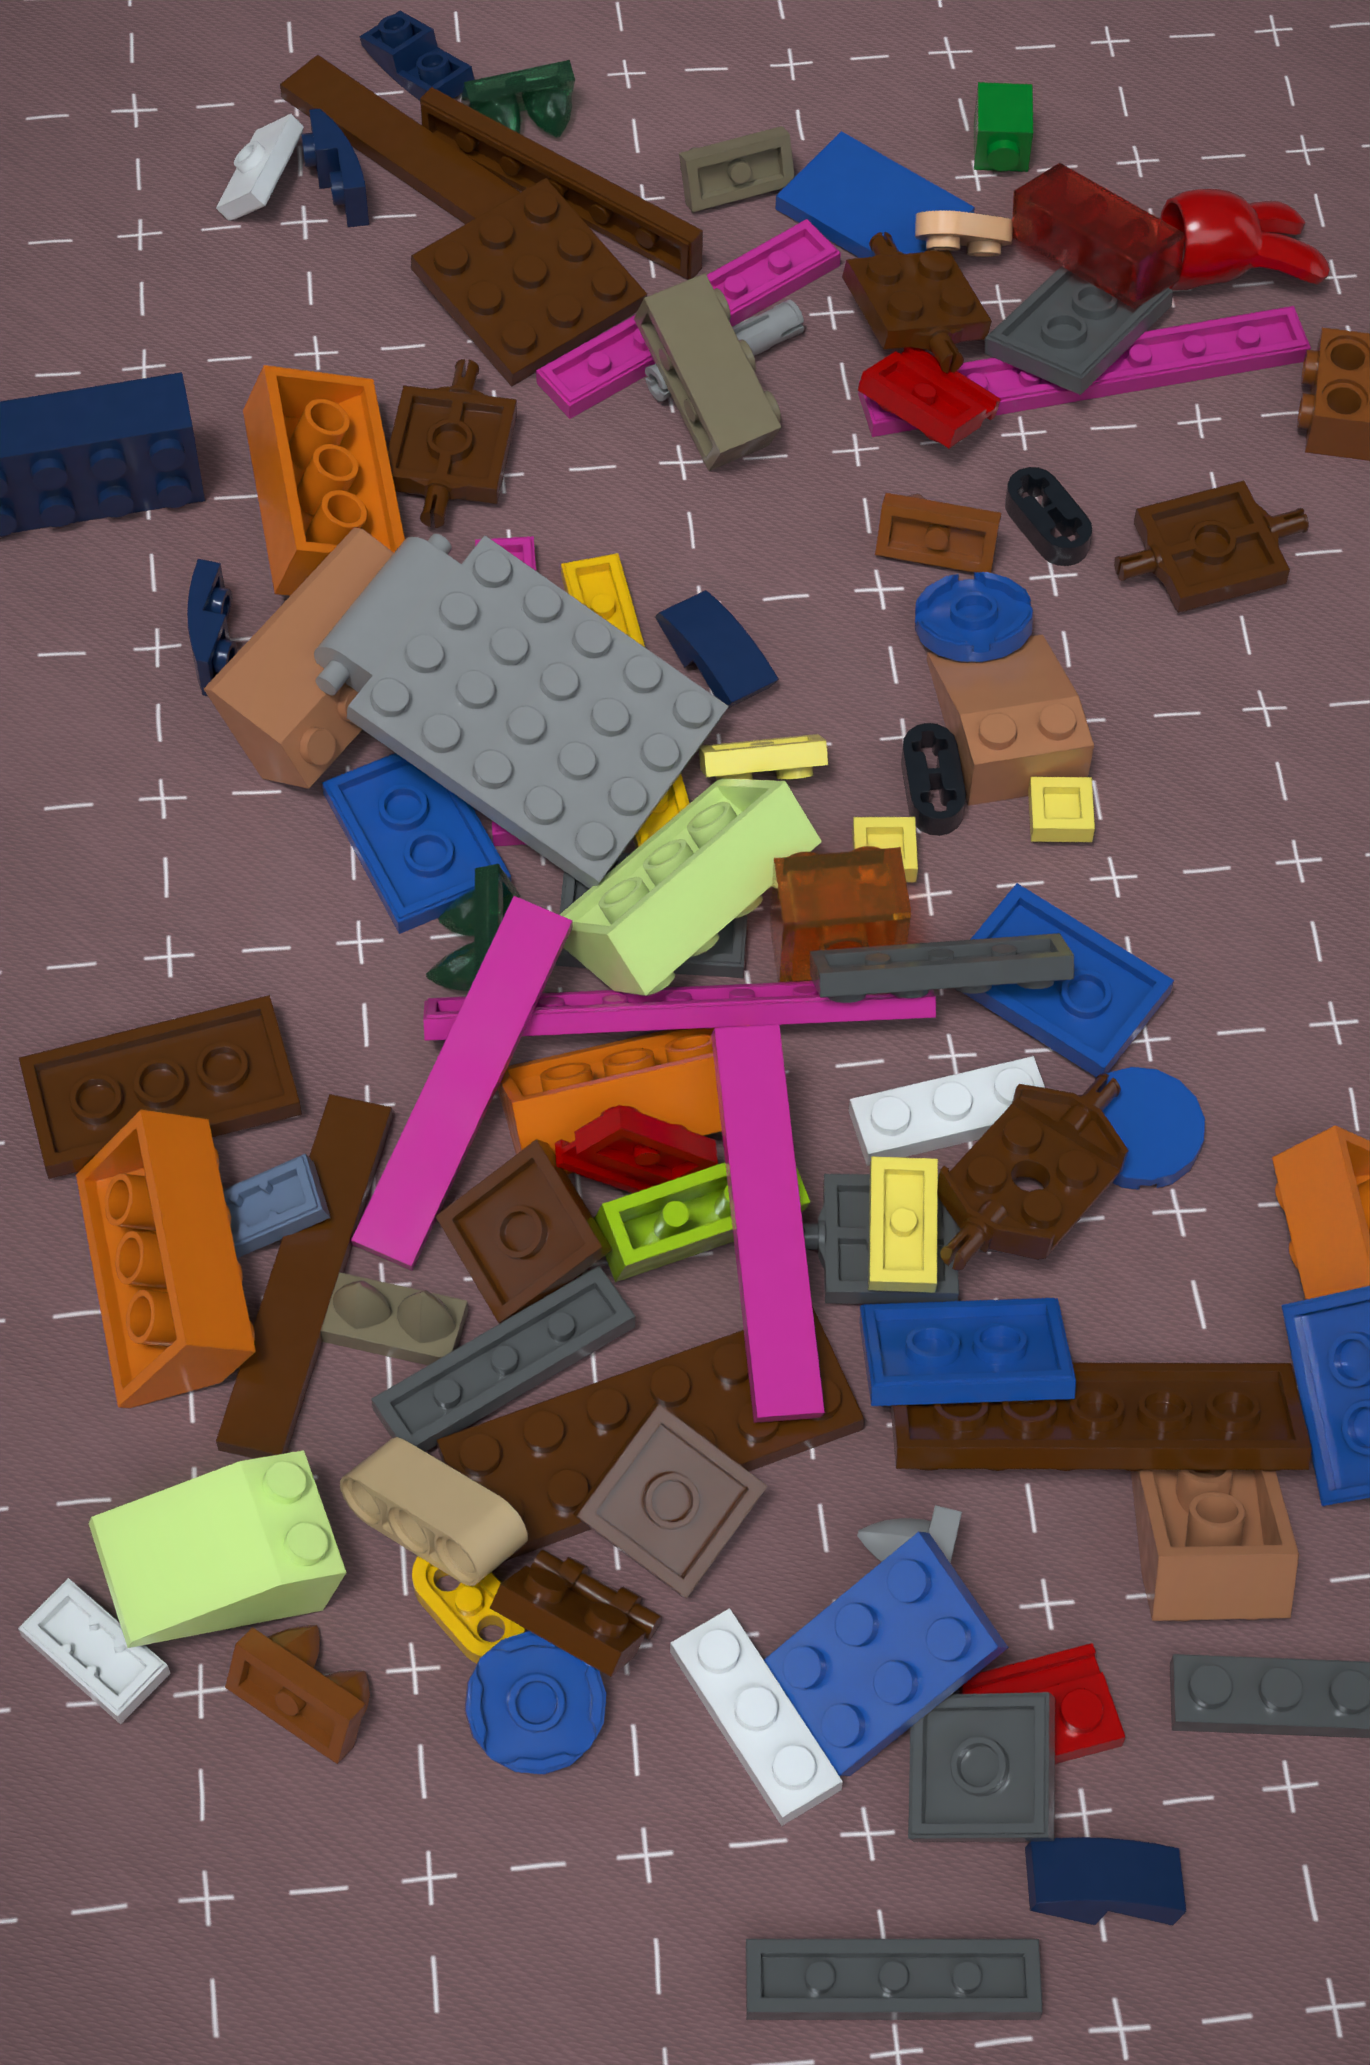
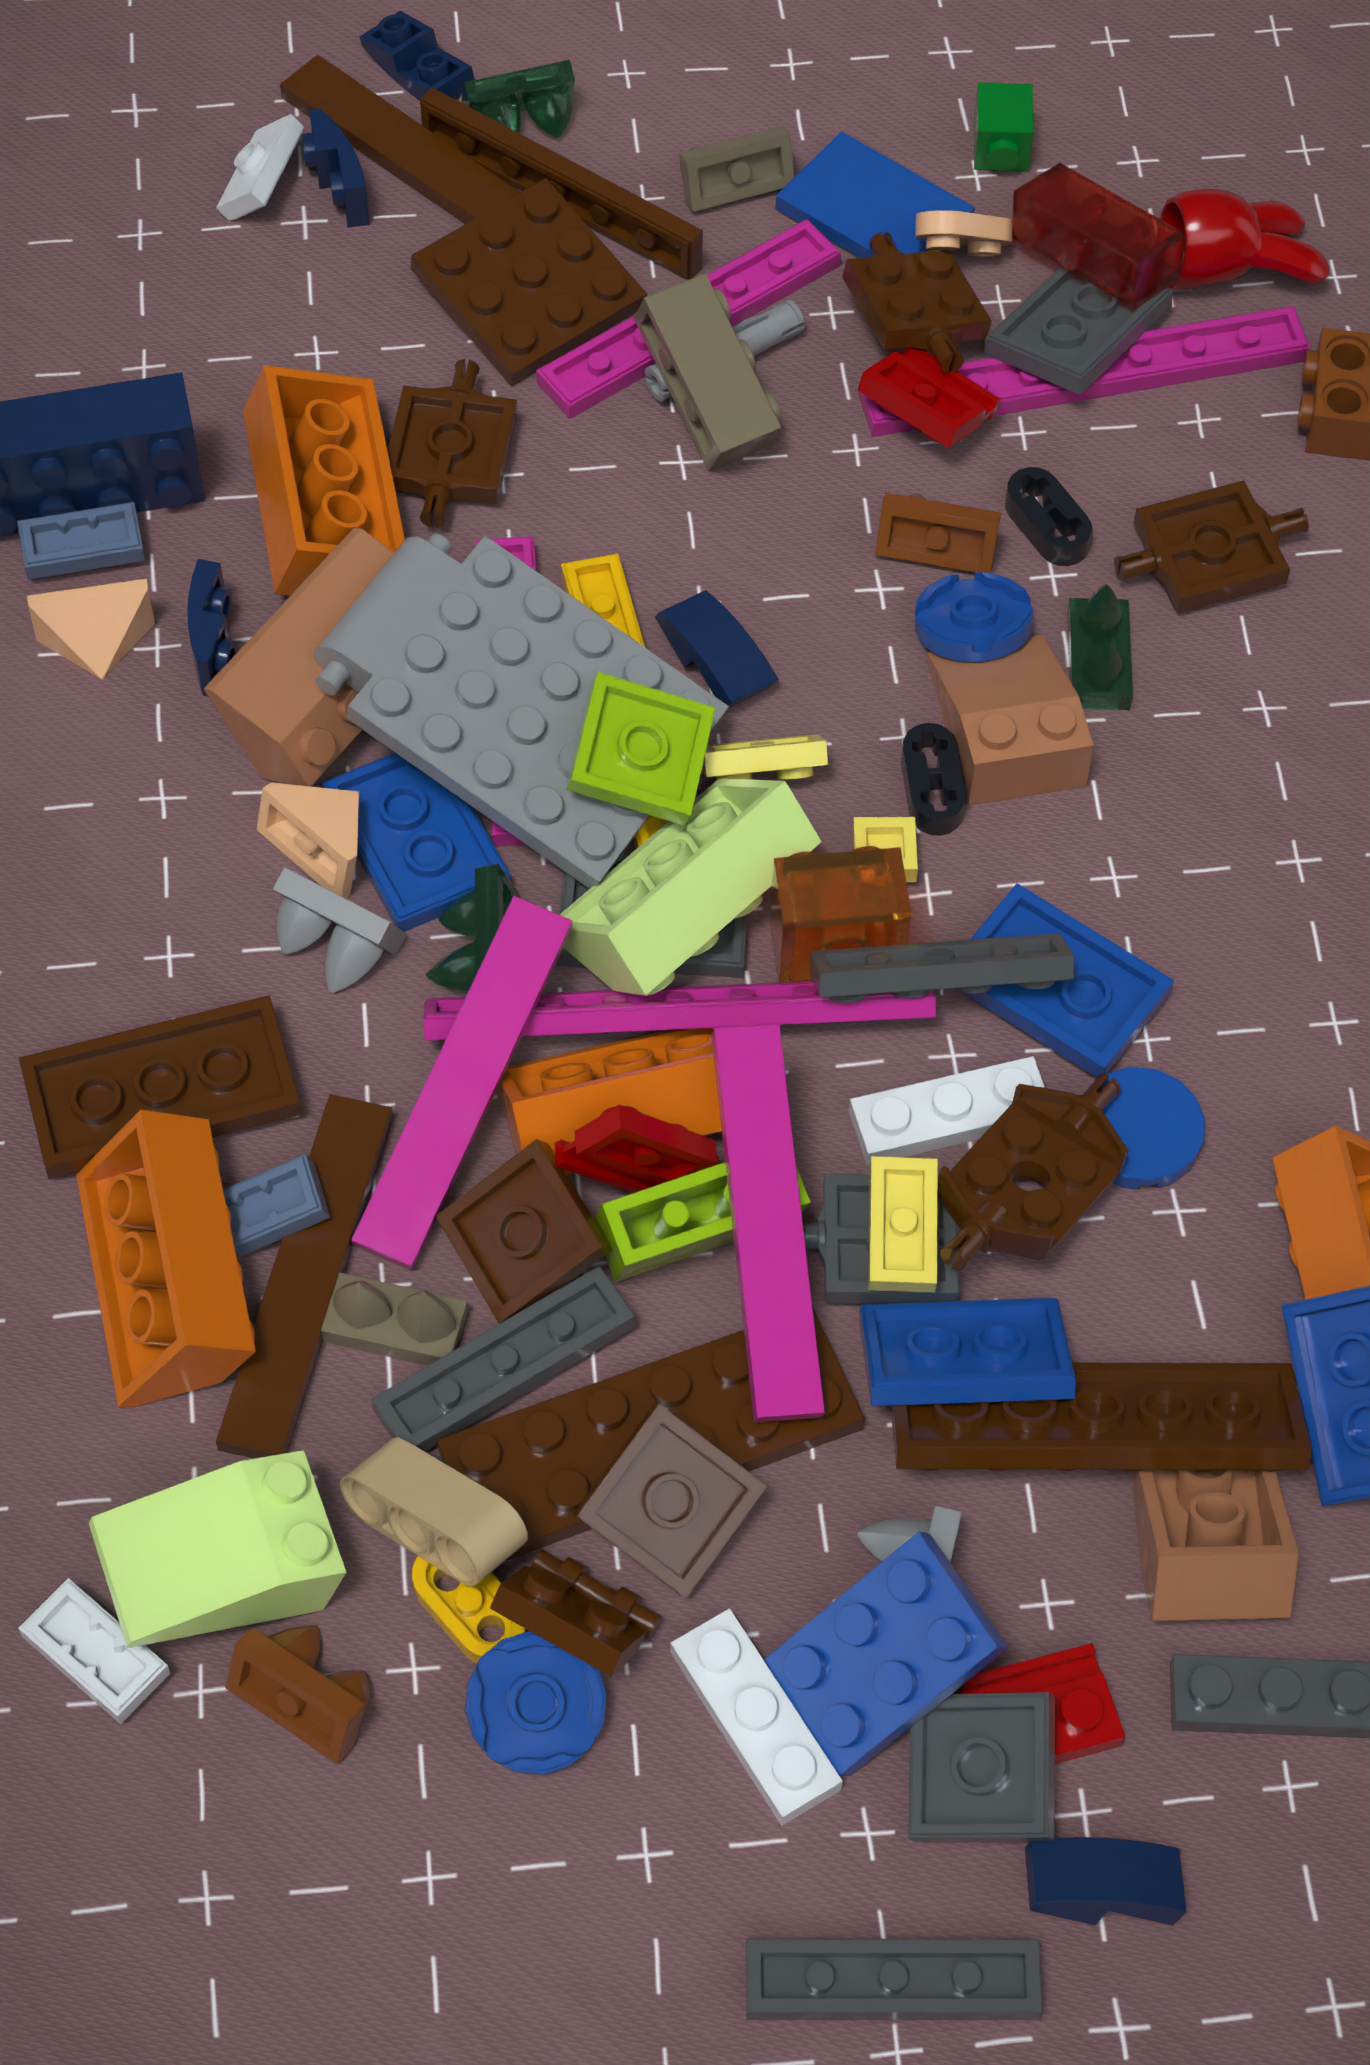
(80, 540): none -> sand blue plate
(93, 623): none -> light nougat slope
(313, 830): none -> light nougat slope
(355, 940): none -> light grey tile
(641, 748): none -> lime plate
(1061, 809): light yellow plate -> none
(1100, 650): none -> clear green tile

